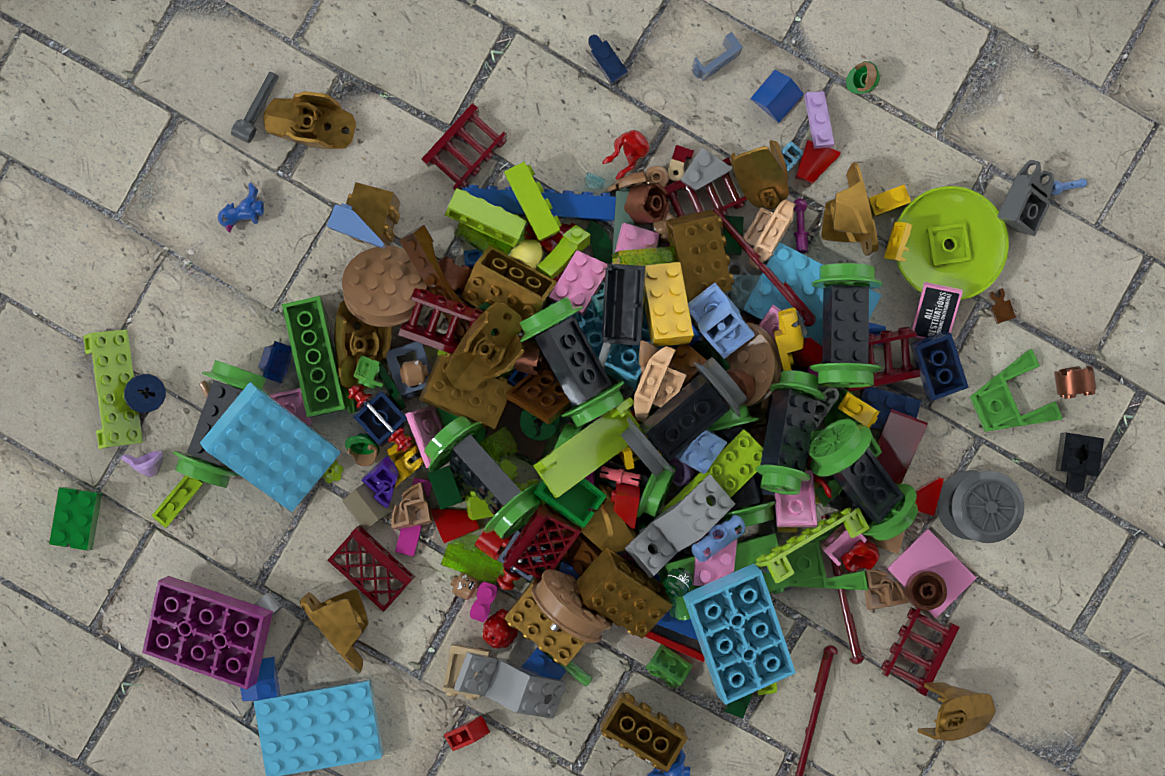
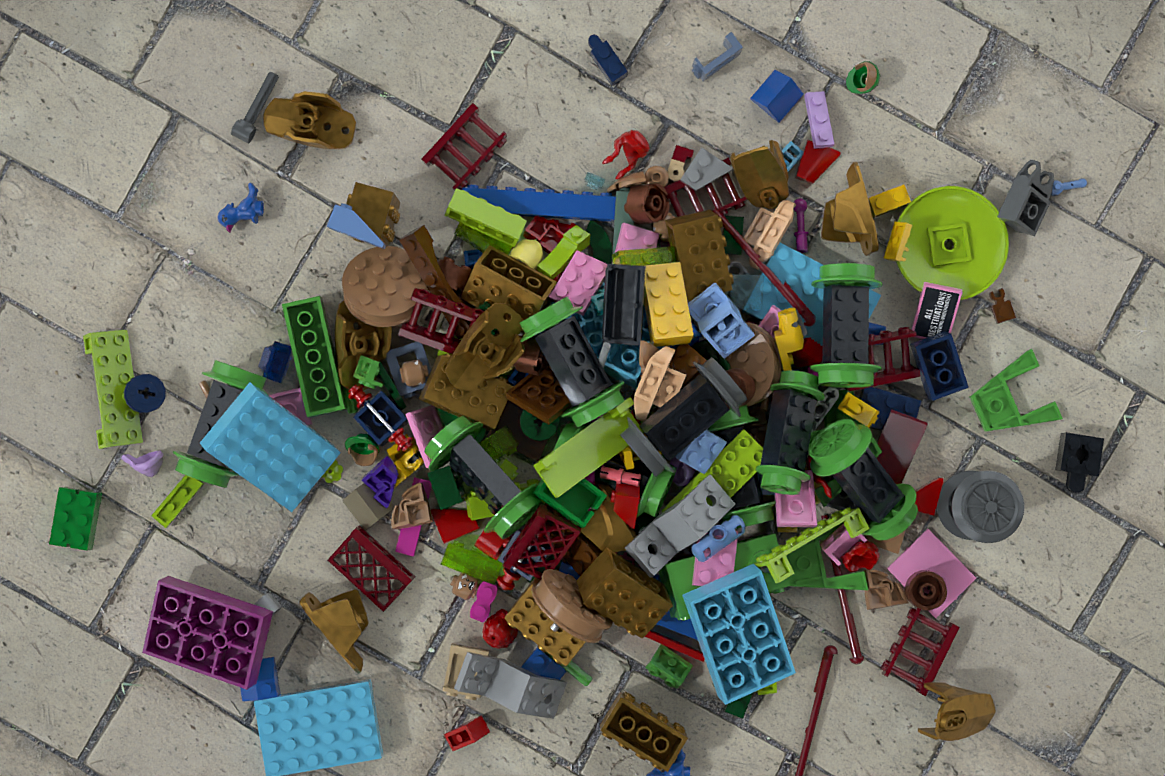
(532, 202): lime brick -> none
(678, 582): dark green head -> none
(1075, 381): copper brick -> none

